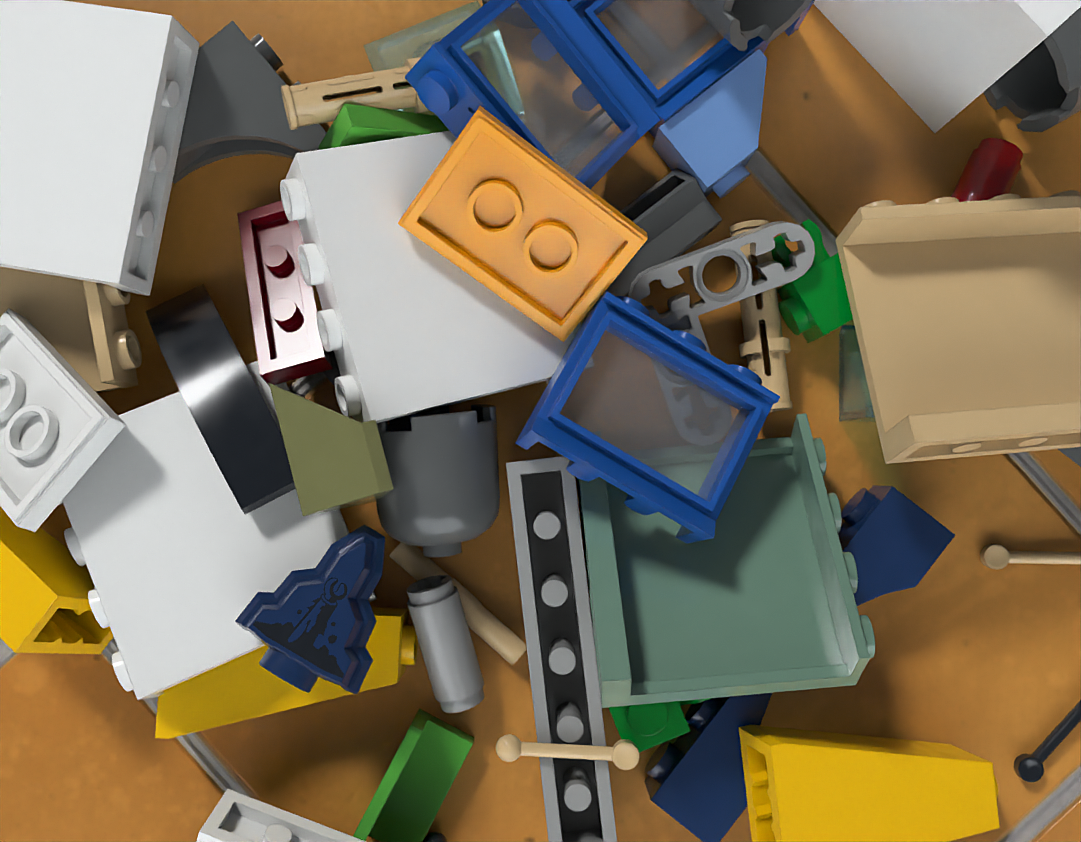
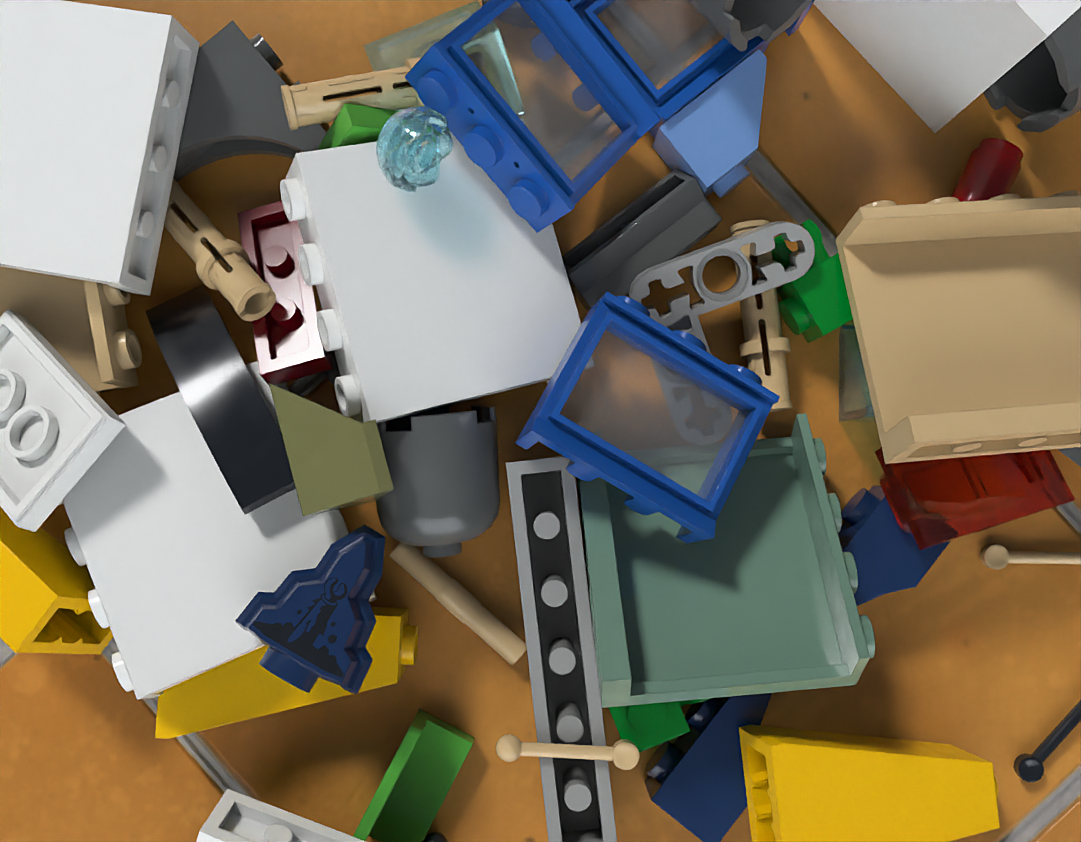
(241, 286): none -> tan pin
(413, 146): none -> clear light blue plate
(446, 643): light grey piece -> none
(522, 225): light orange tile -> none
(970, 494): none -> clear red piece

